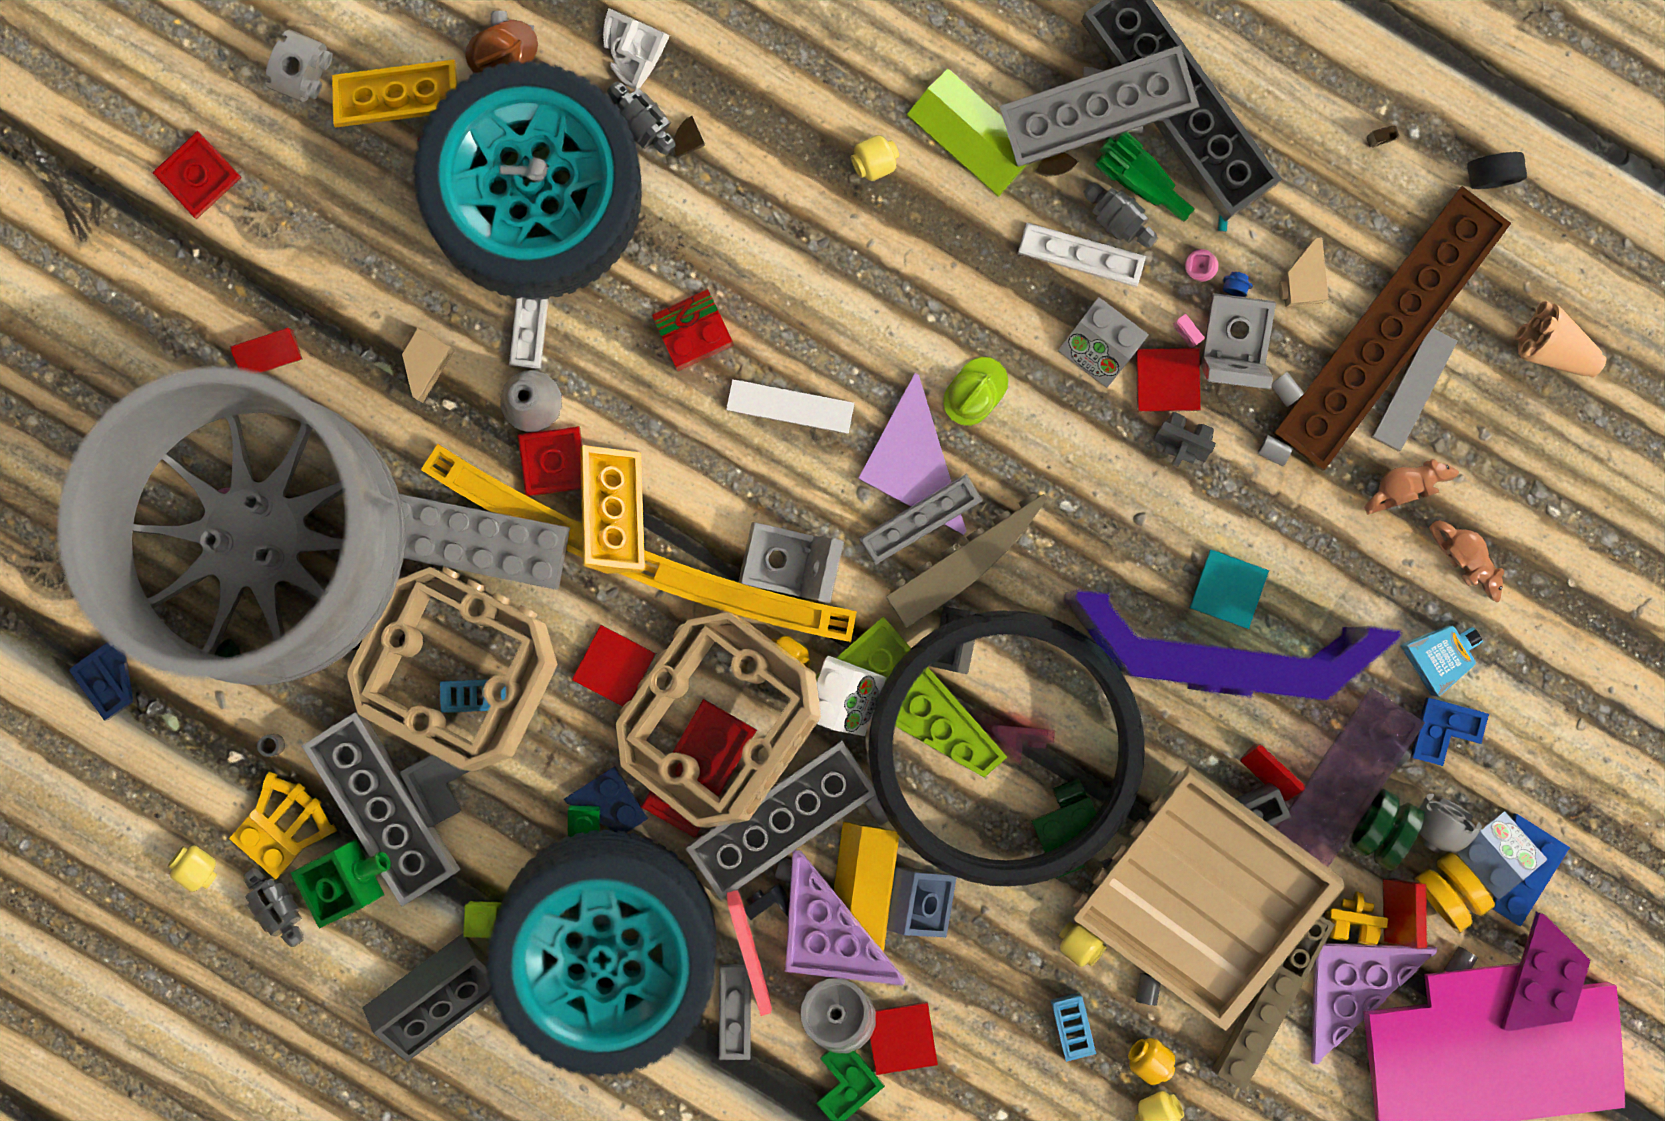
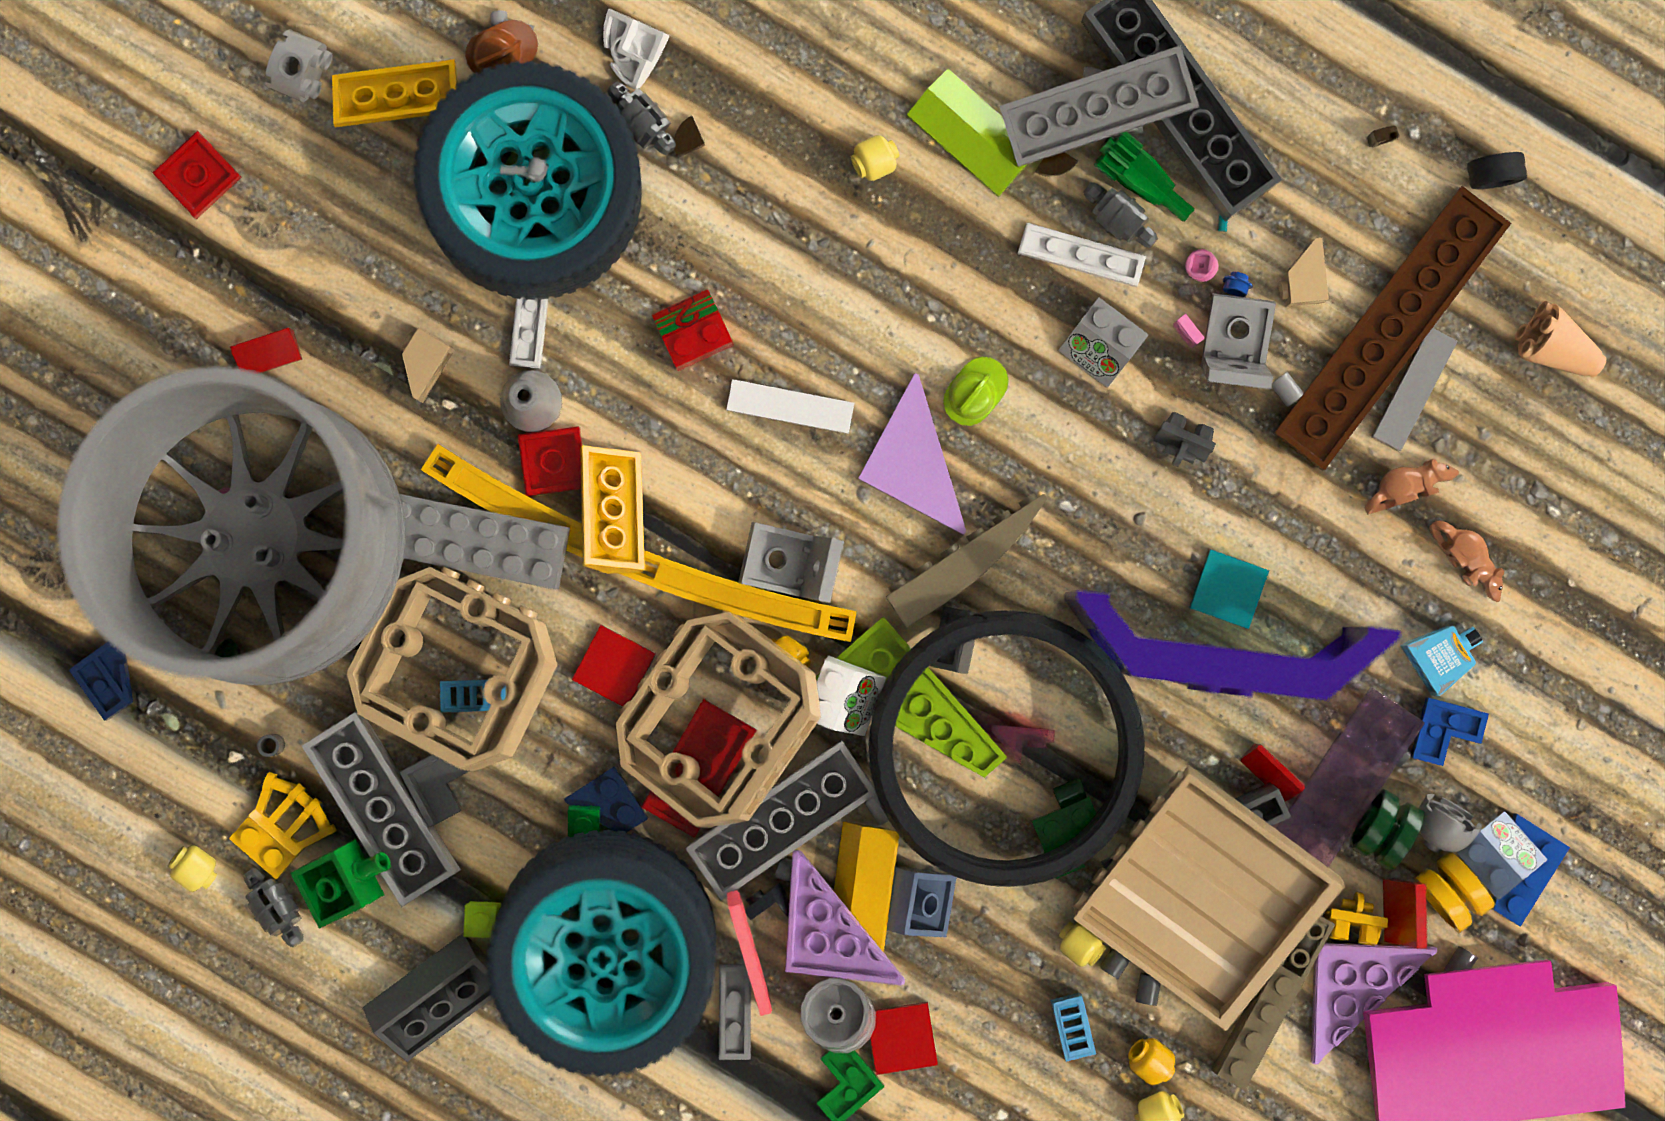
(921, 519): light grey tile -> none
(1115, 964): none -> dark grey hinge
(1168, 380): red tile -> none
(1275, 450): light grey hinge -> none
(1546, 979): magenta wing -> none

